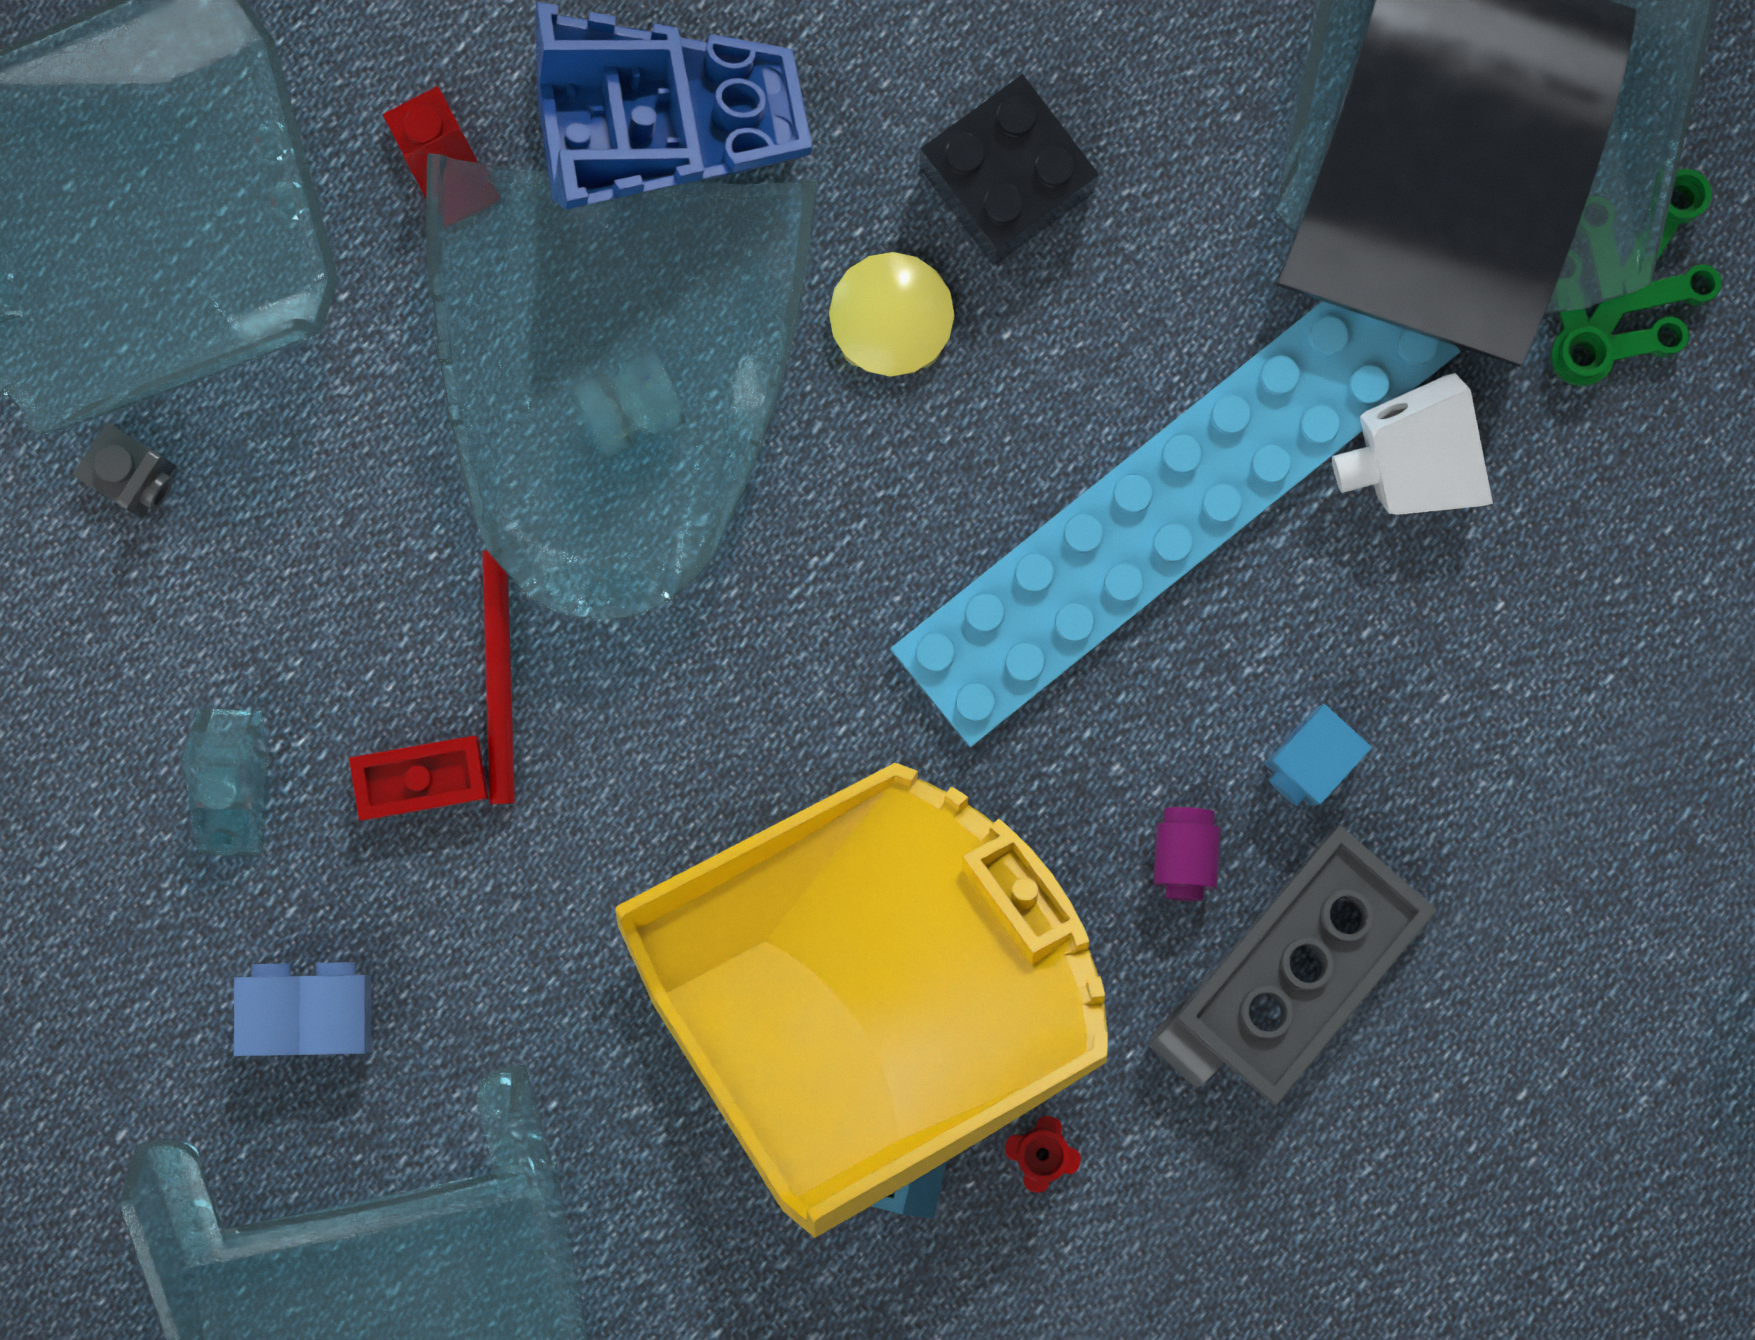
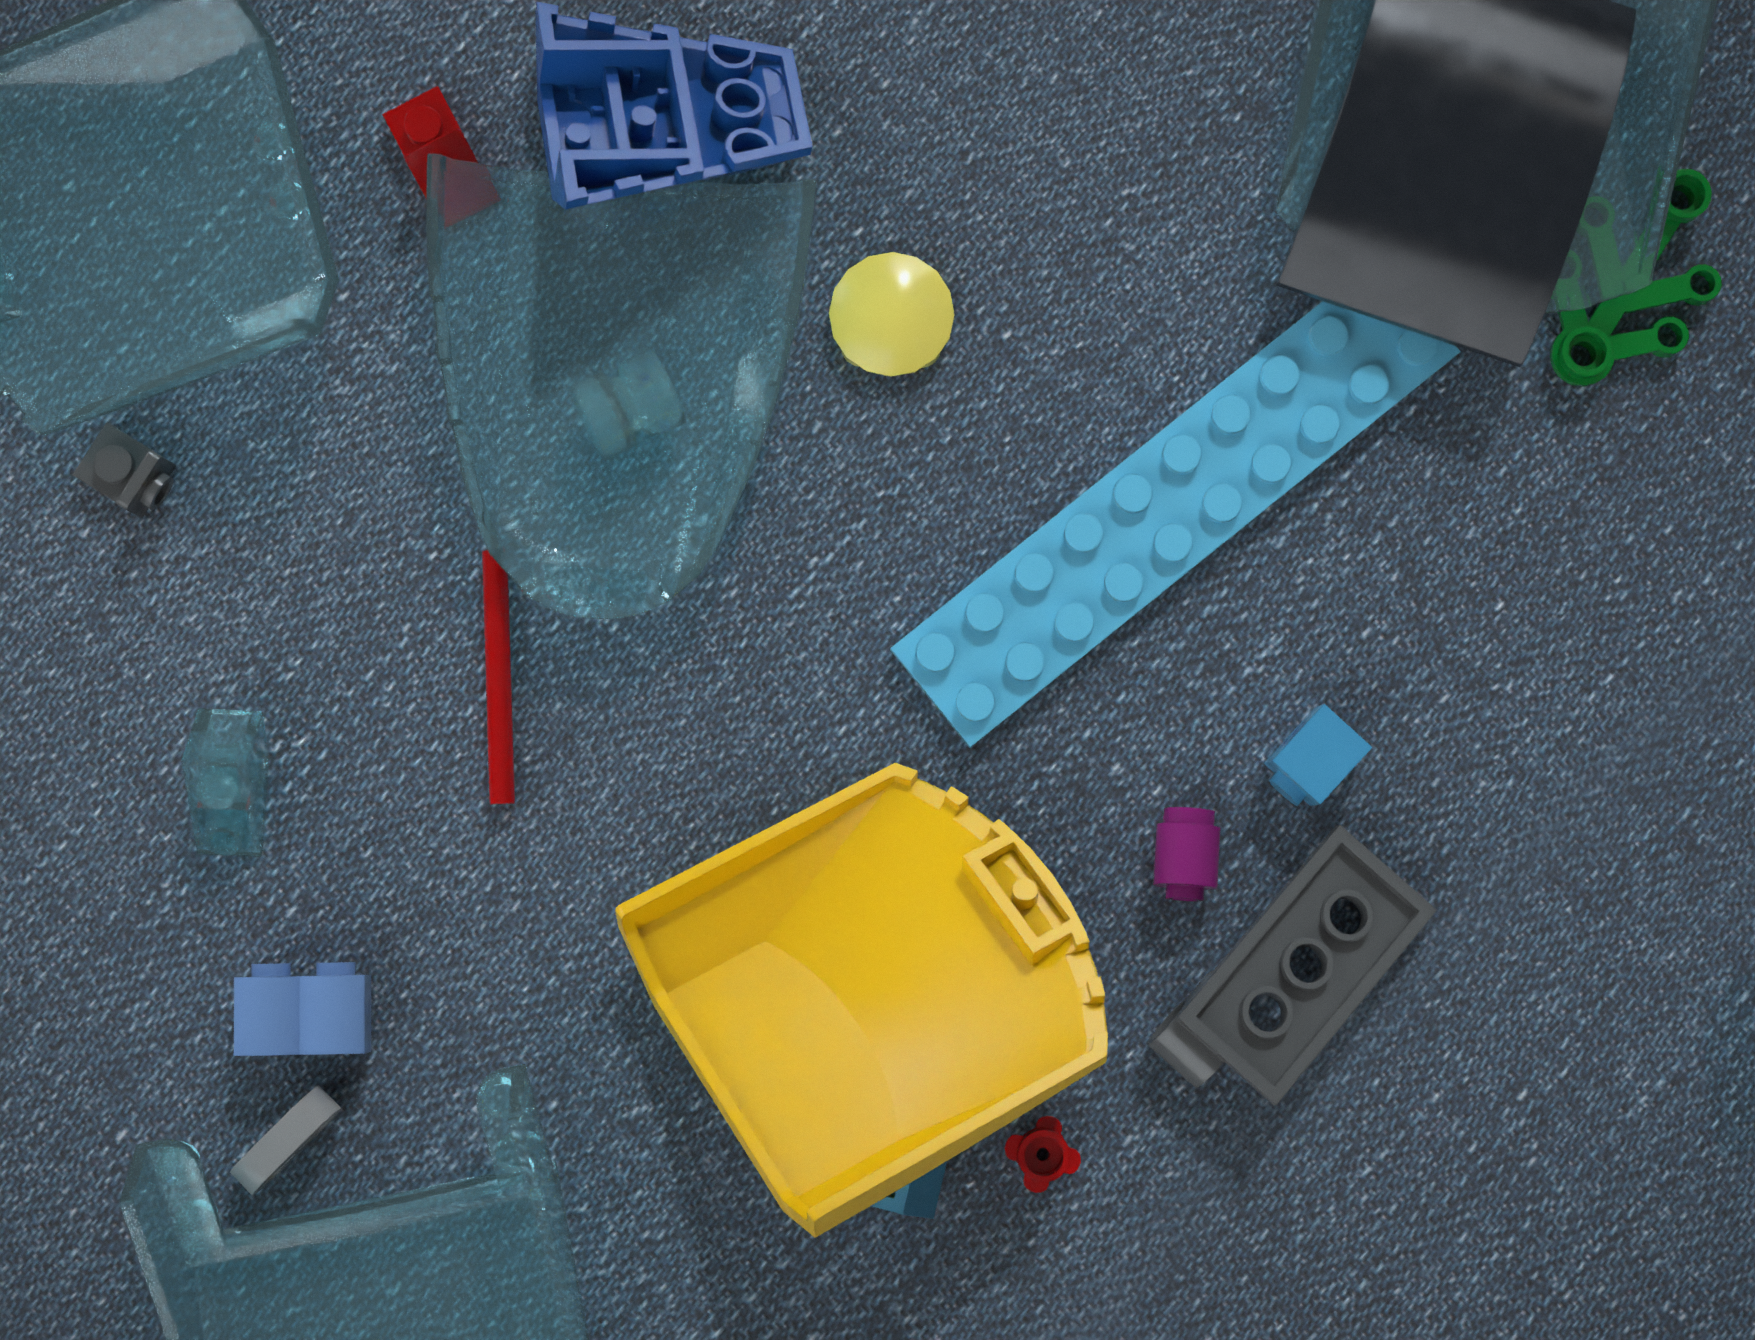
(285, 1140): none -> light grey beam
(418, 778): red plate -> none
(1008, 170): black brick -> none
(1420, 451): white torso -> none

